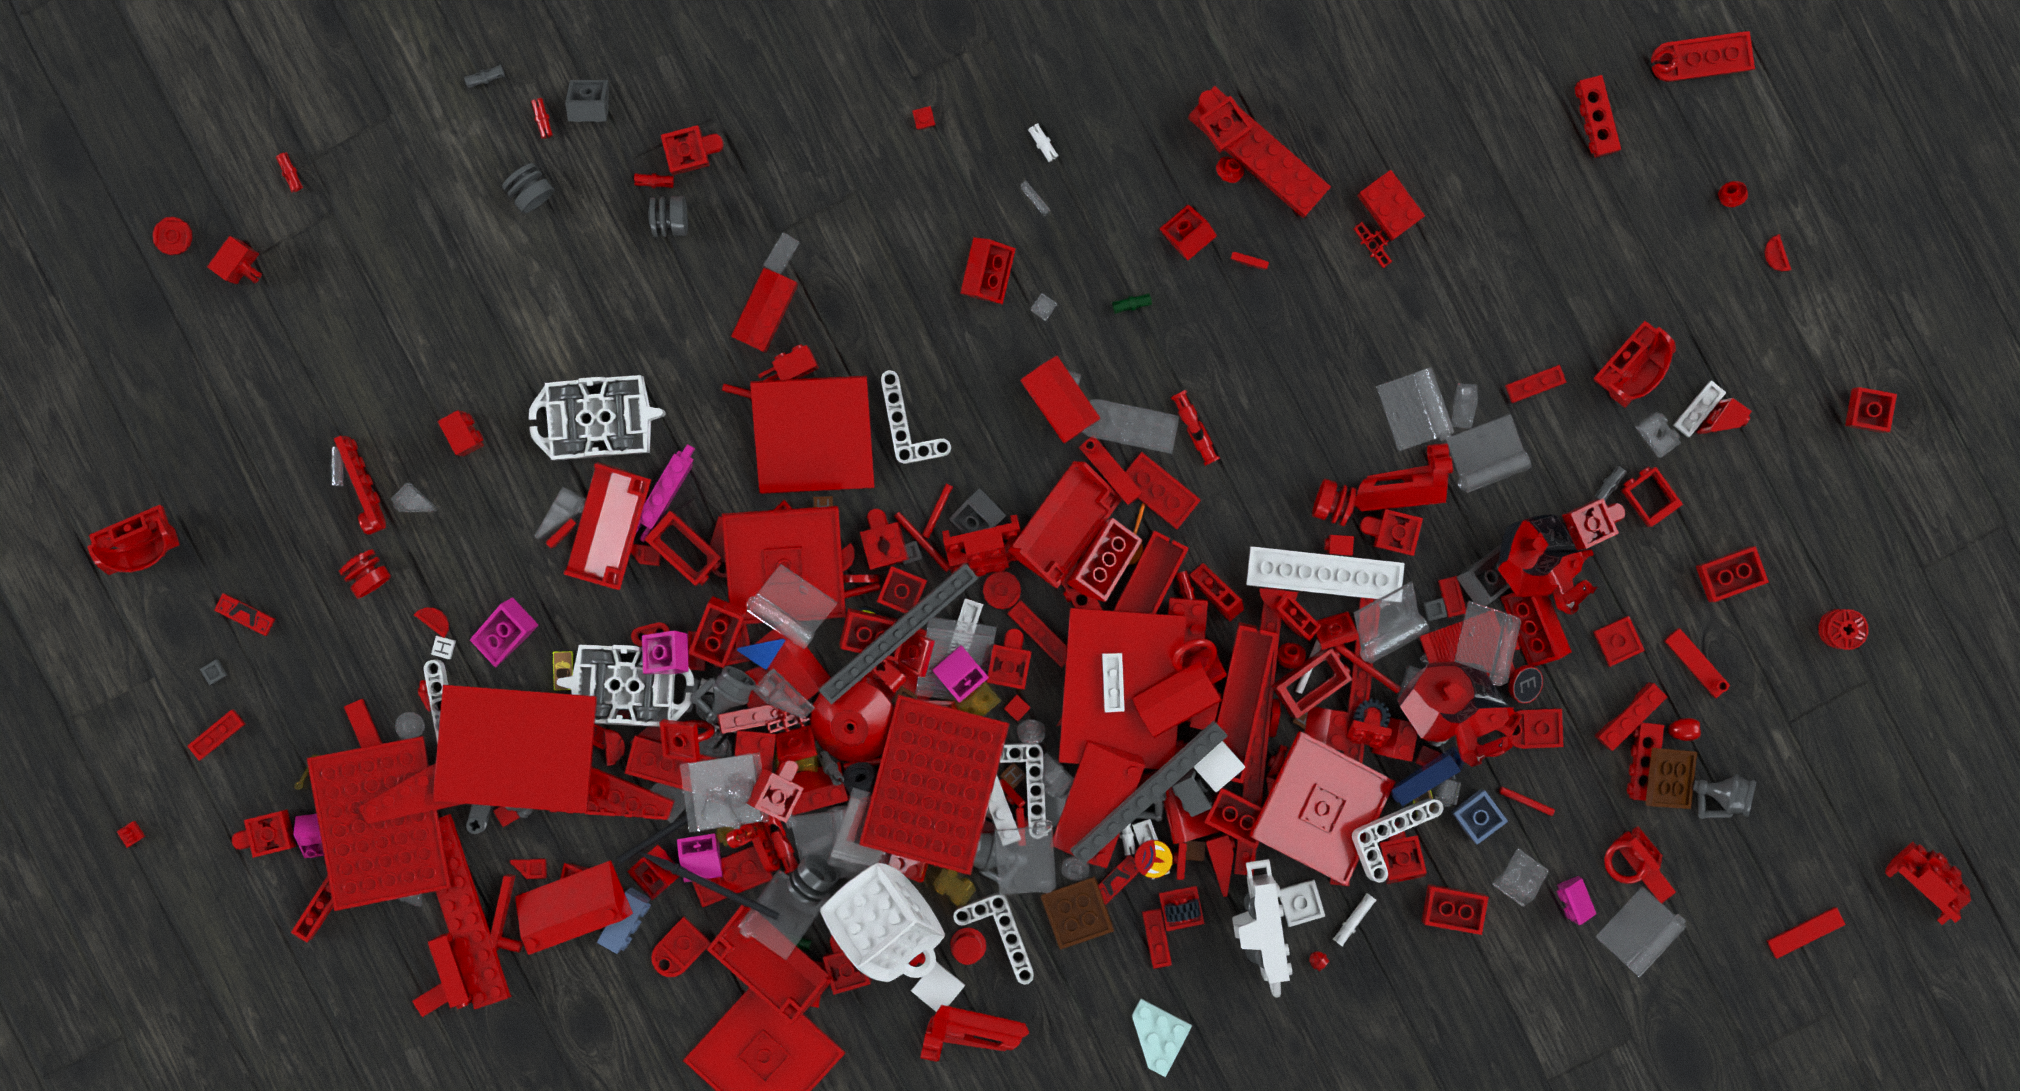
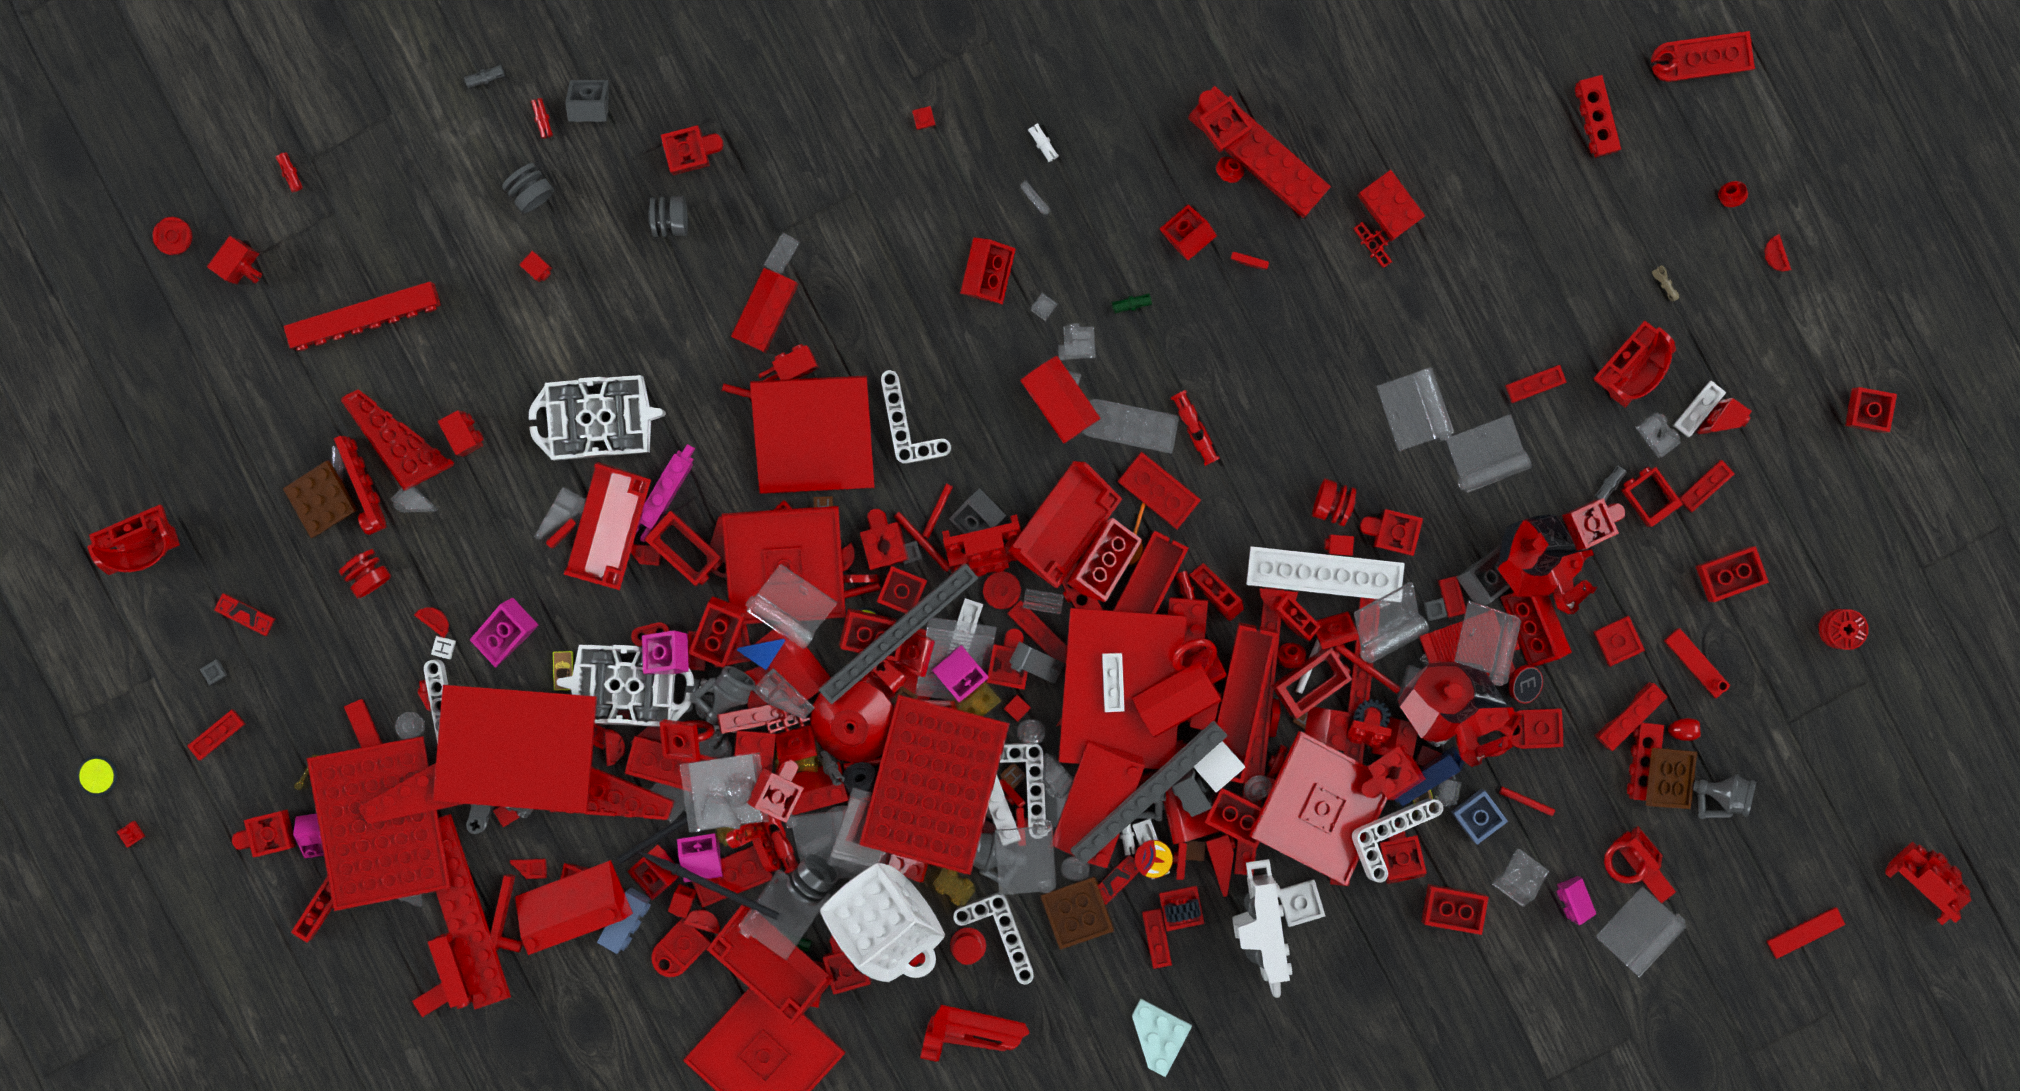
(97, 775): none -> neon yellow wheel
(320, 499): none -> reddish brown plate
(361, 316): none -> red brick
(398, 446): none -> red wing
(536, 267): none -> red brick
(653, 180): red pin -> none
(682, 901): none -> red brick
(702, 920): none -> red plate
(938, 987): white tile -> none
(1035, 663): none -> dark grey door
(1043, 598): none -> clear tile
(1078, 343): none -> clear plate
(1111, 470): red piece -> none
(1257, 788): none -> clear plate
(1318, 960): red plate -> none
(1354, 919): white pin -> none
(1393, 775): none -> red brick
(1421, 487): red panel -> none
(1464, 405): clear slope -> none
(1661, 275): none -> dark tan piece
(1706, 486): none -> red tile

